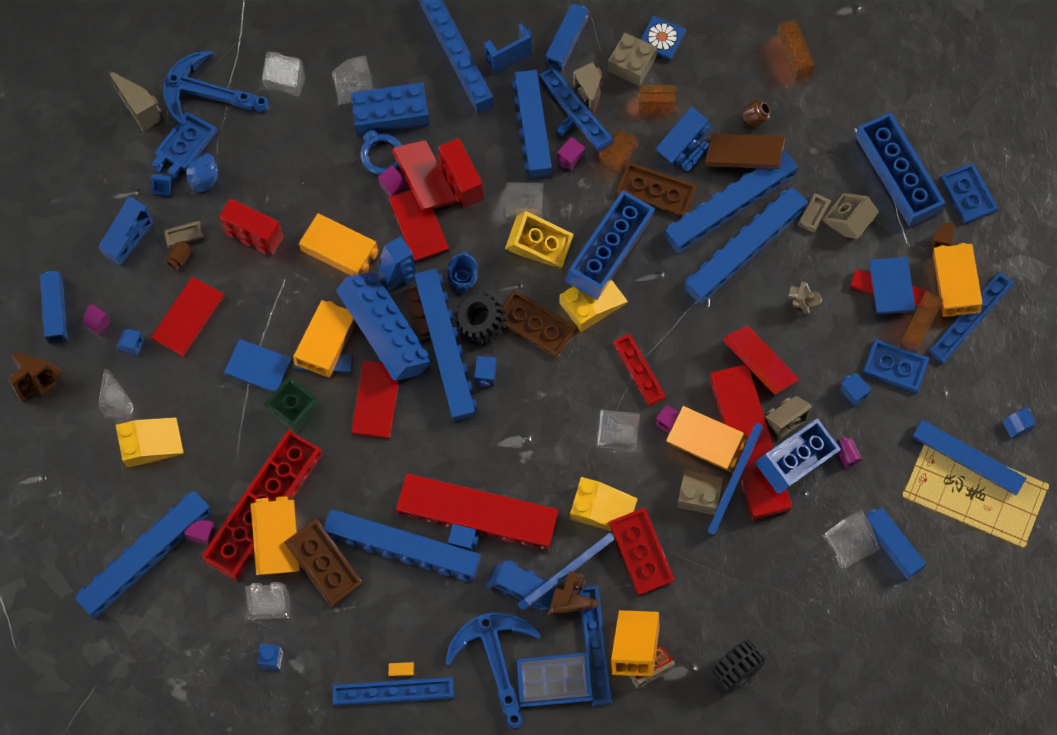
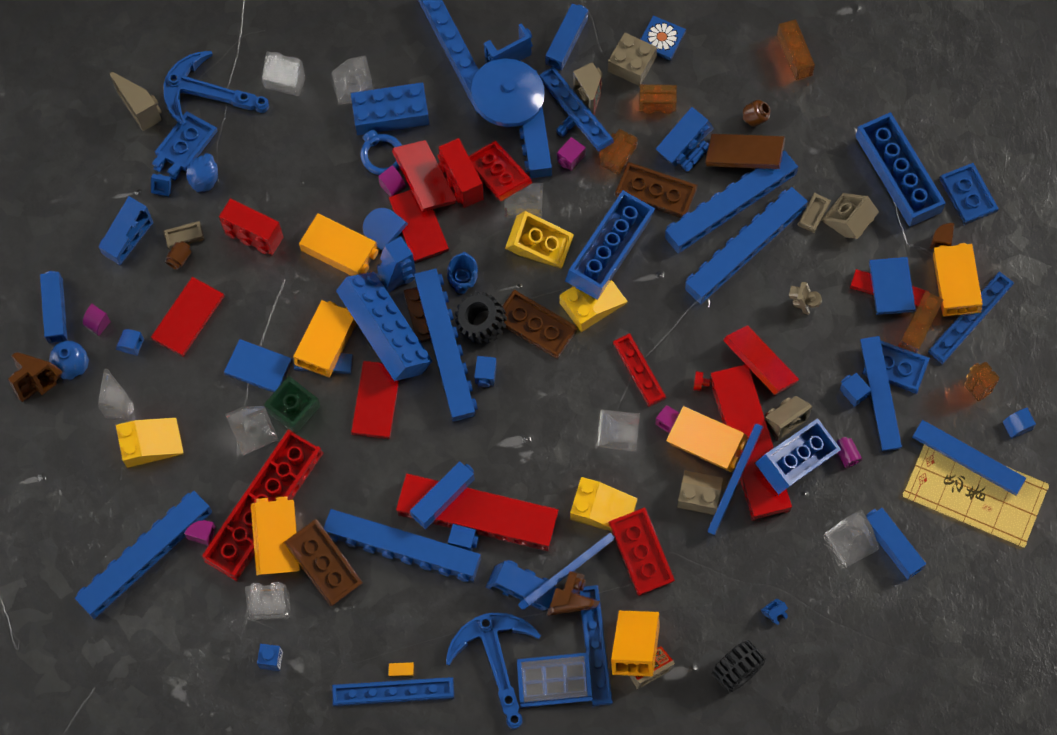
(69, 358): none -> blue cylinder
(251, 428): none -> clear slope
(383, 226): none -> blue tile
(442, 494): none -> blue brick
(499, 171): none -> red tile
(507, 92): none -> blue dish
(700, 381): none -> red tile
(774, 609): none -> blue tile
(880, 393): none -> blue tile
(981, 380): none -> clear orange brick

